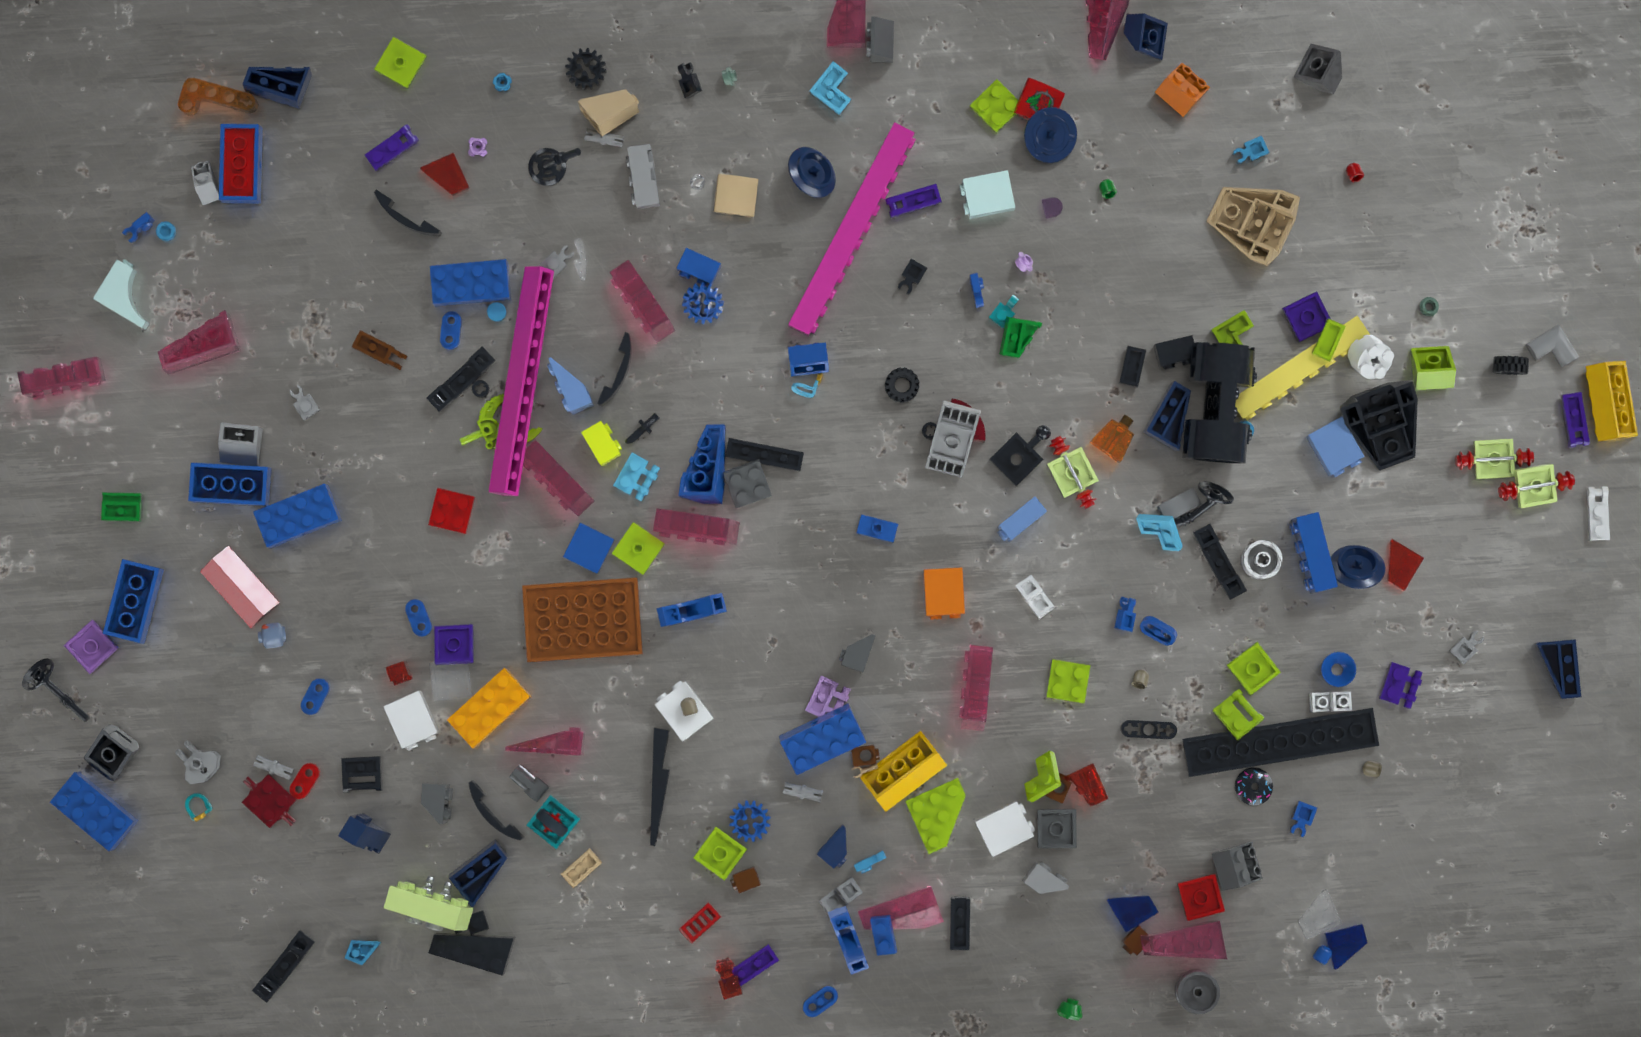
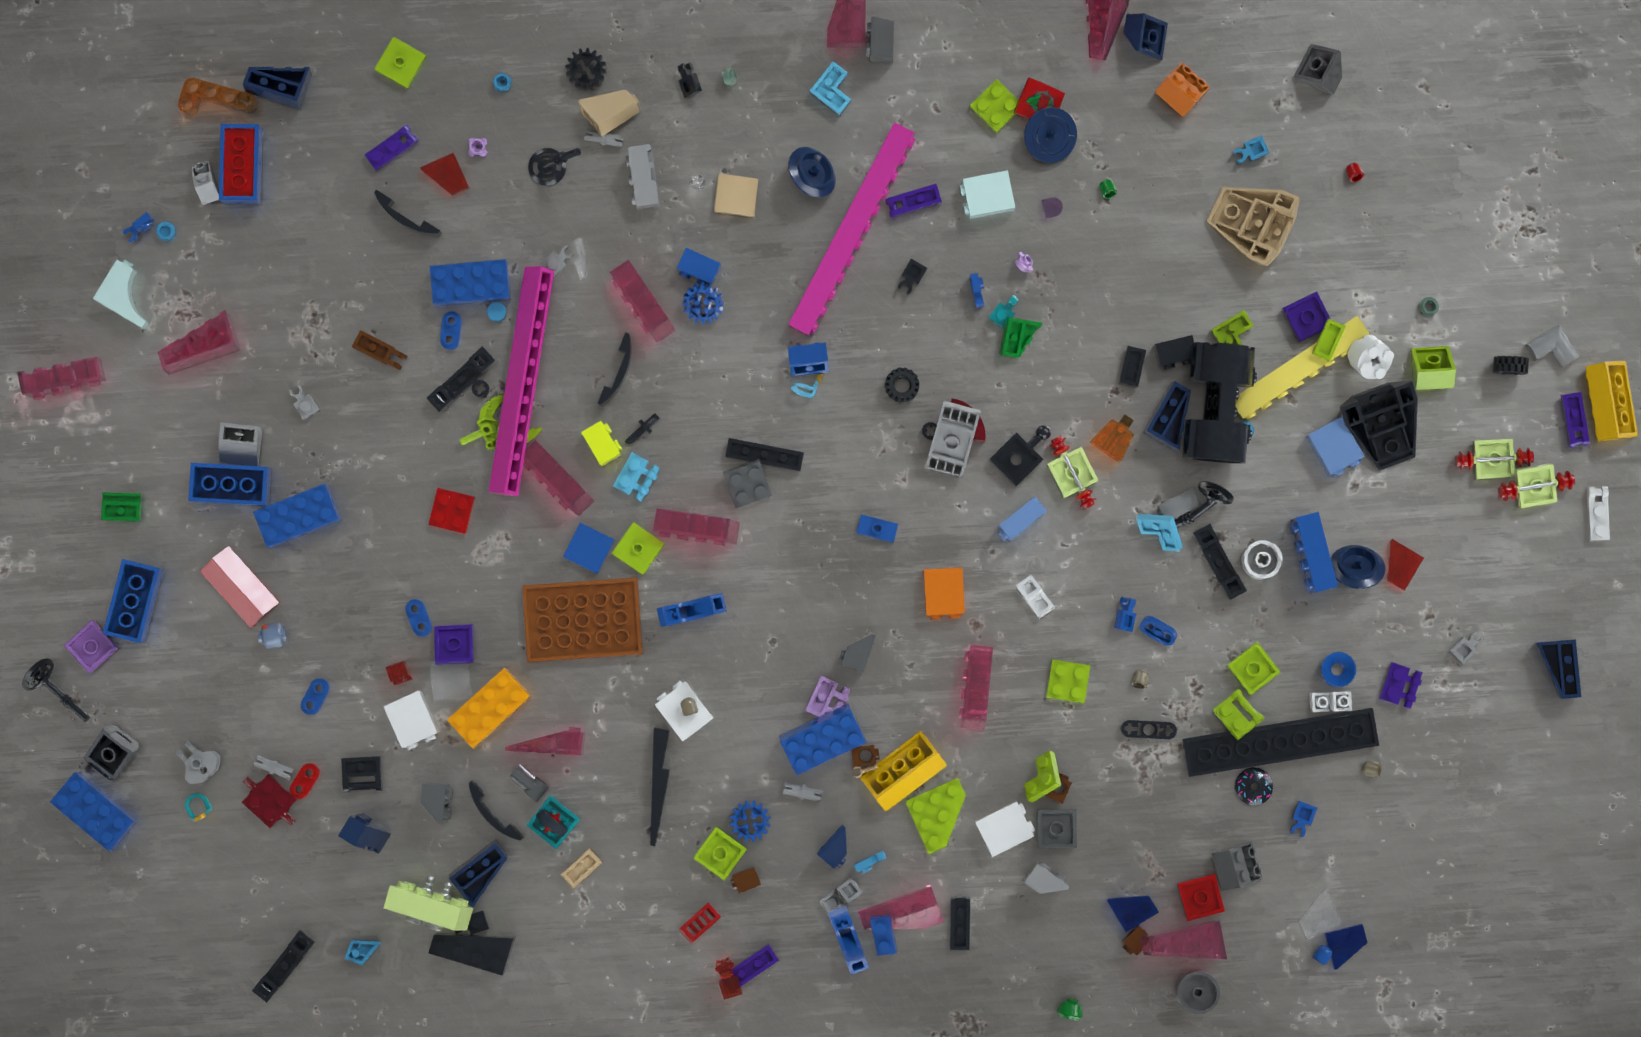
(575, 393): medium blue slope -> none
(704, 476): blue wedge -> none
(820, 1001): blue plate -> none
(1088, 784): clear red wing -> none

